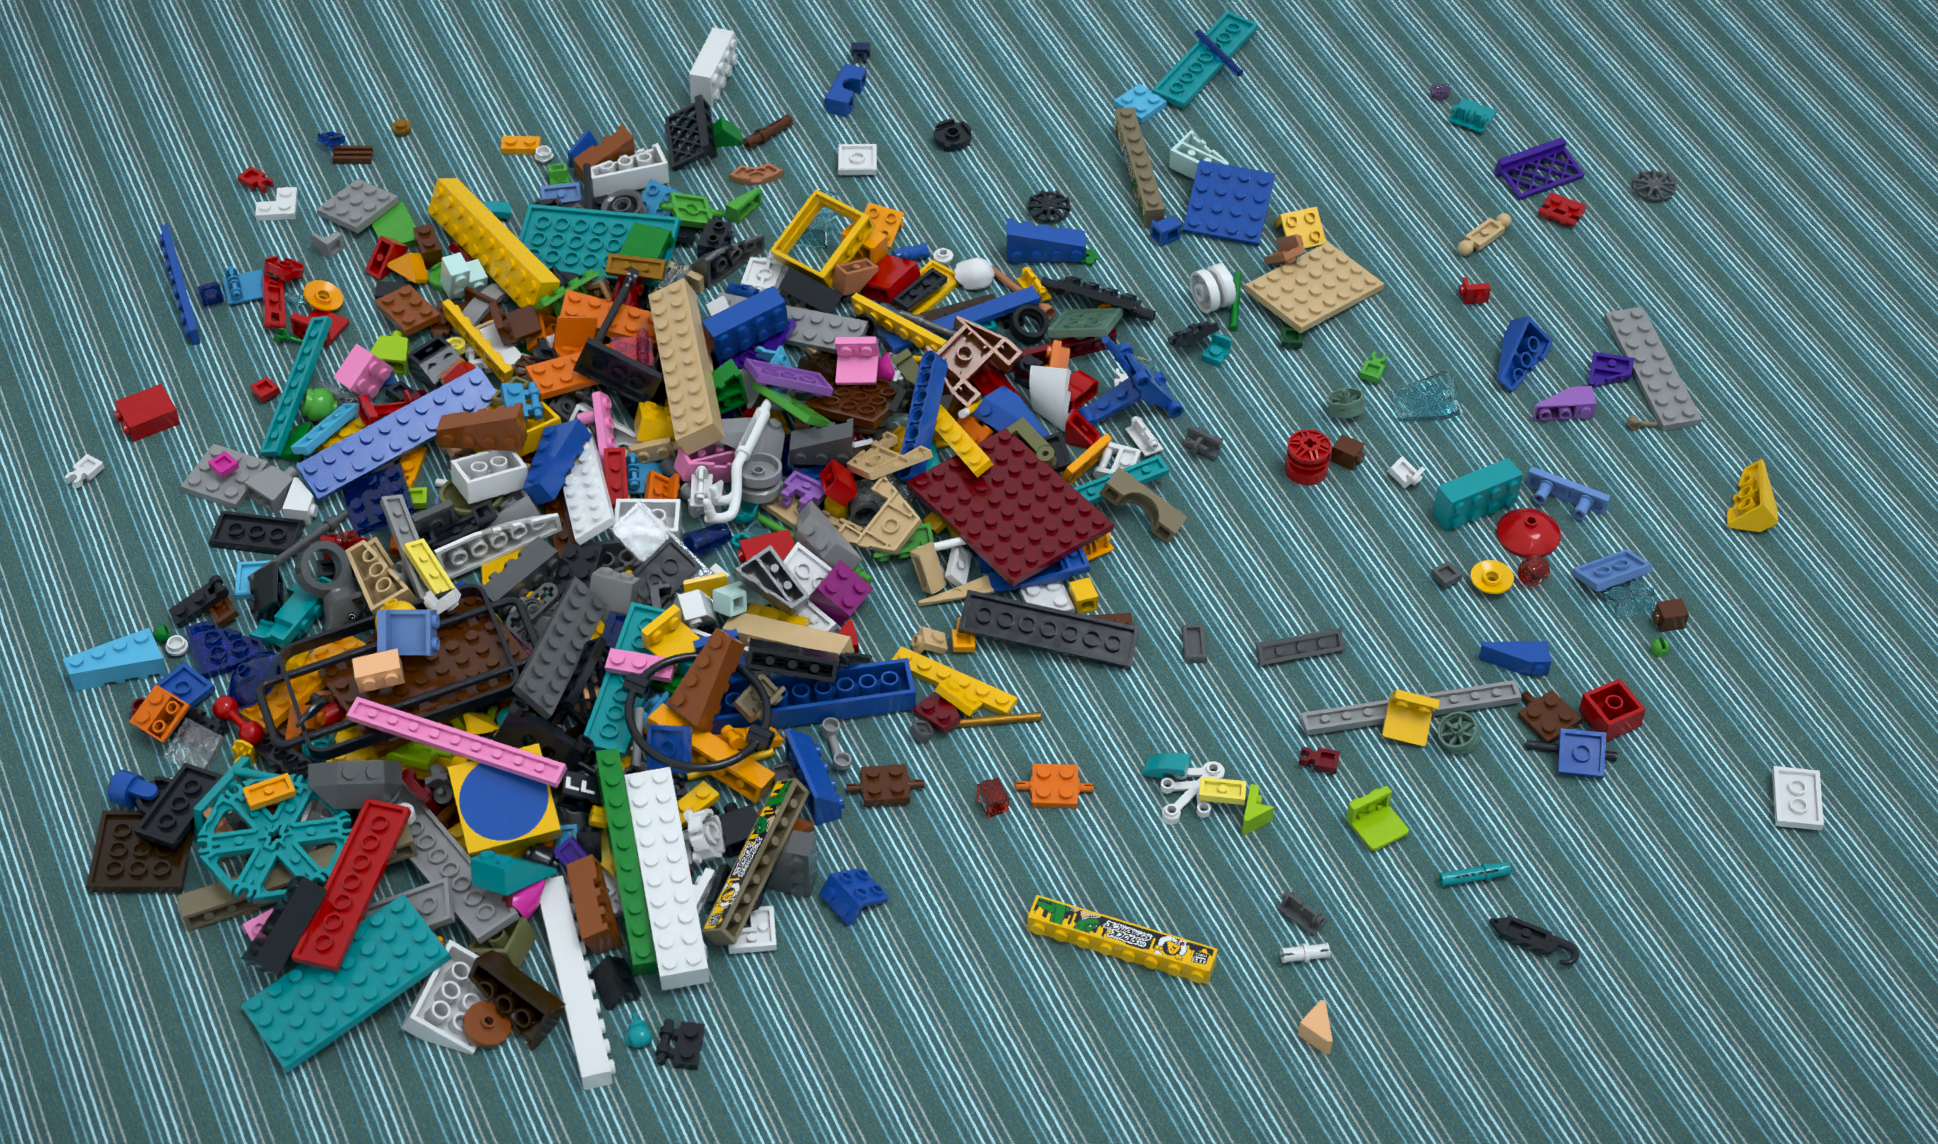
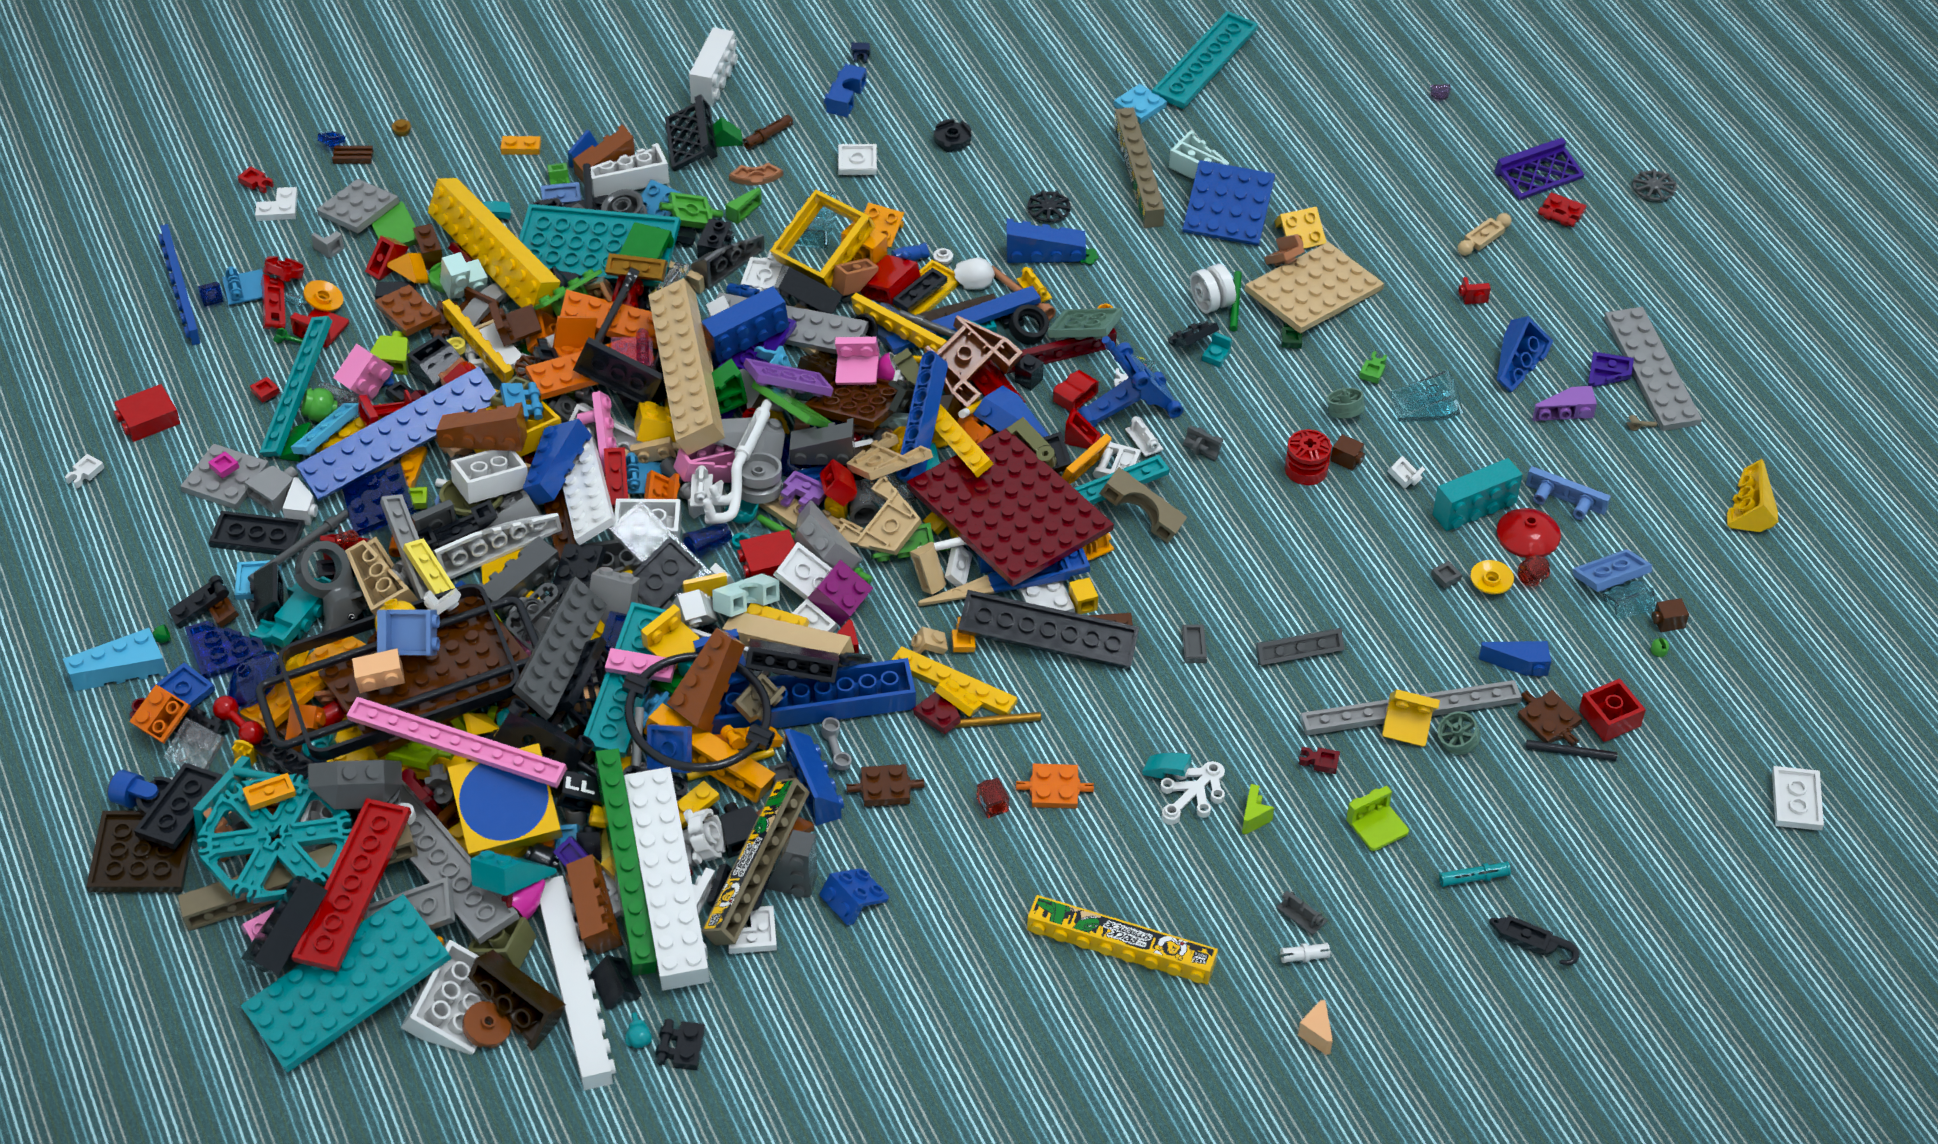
(176, 645): white plate -> none
(317, 705): black bar -> none
(543, 154): white plate -> none
(655, 591): black bracket -> none
(773, 581): dark grey wedge -> none
(921, 730): dark grey tile -> none
(1050, 393): white slope -> none
(1057, 356): orange bracket -> none
(1109, 295): black plate -> none
(1166, 230): blue brick -> none
(1218, 52): clear blue bar -> none
(1222, 790): light yellow plate -> none
(1471, 115): teal hinge -> none
(1581, 753): plate -> none

